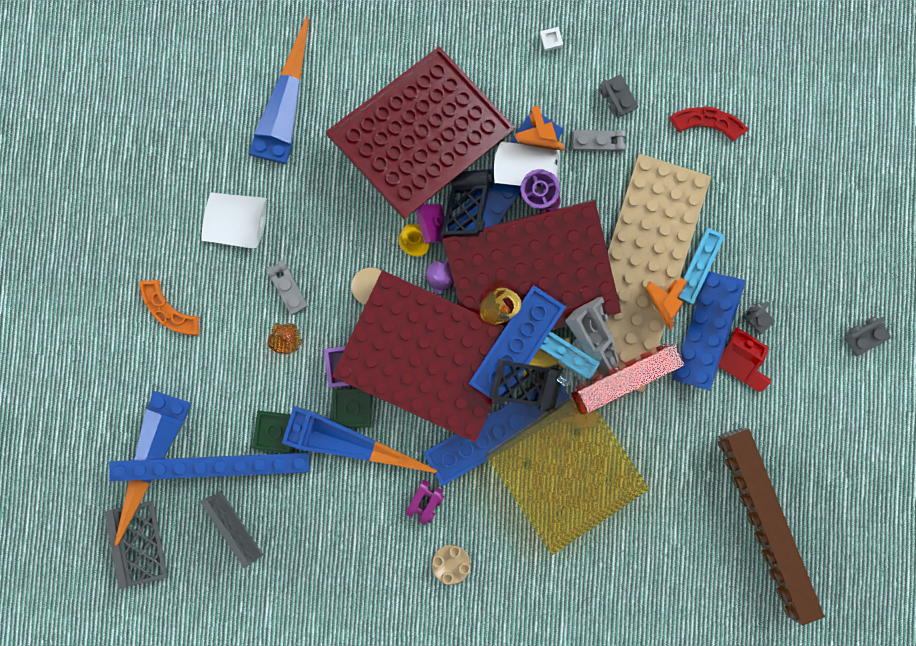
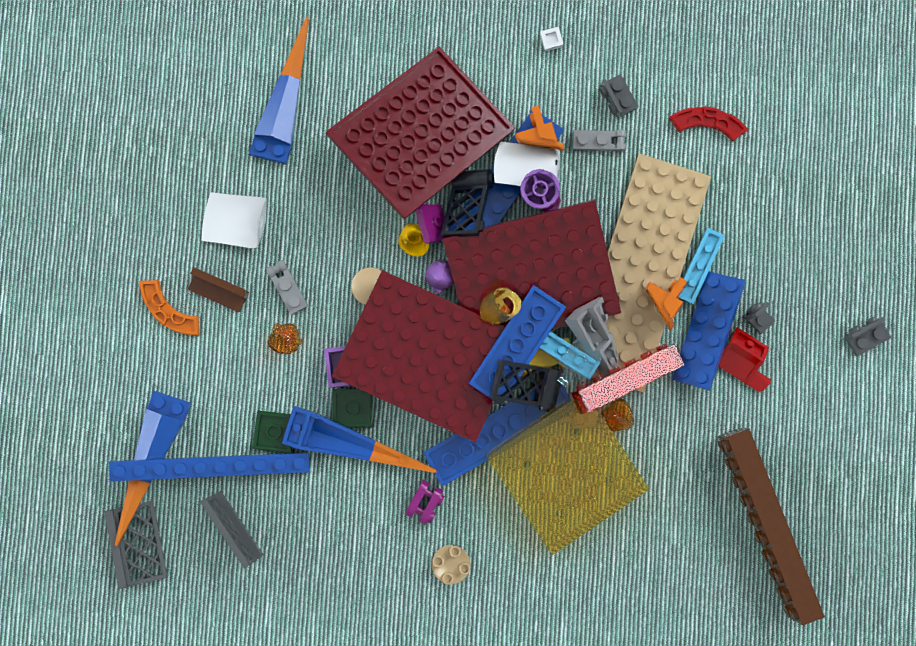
(217, 290): none -> reddish brown panel
(619, 415): none -> clear orange helmet

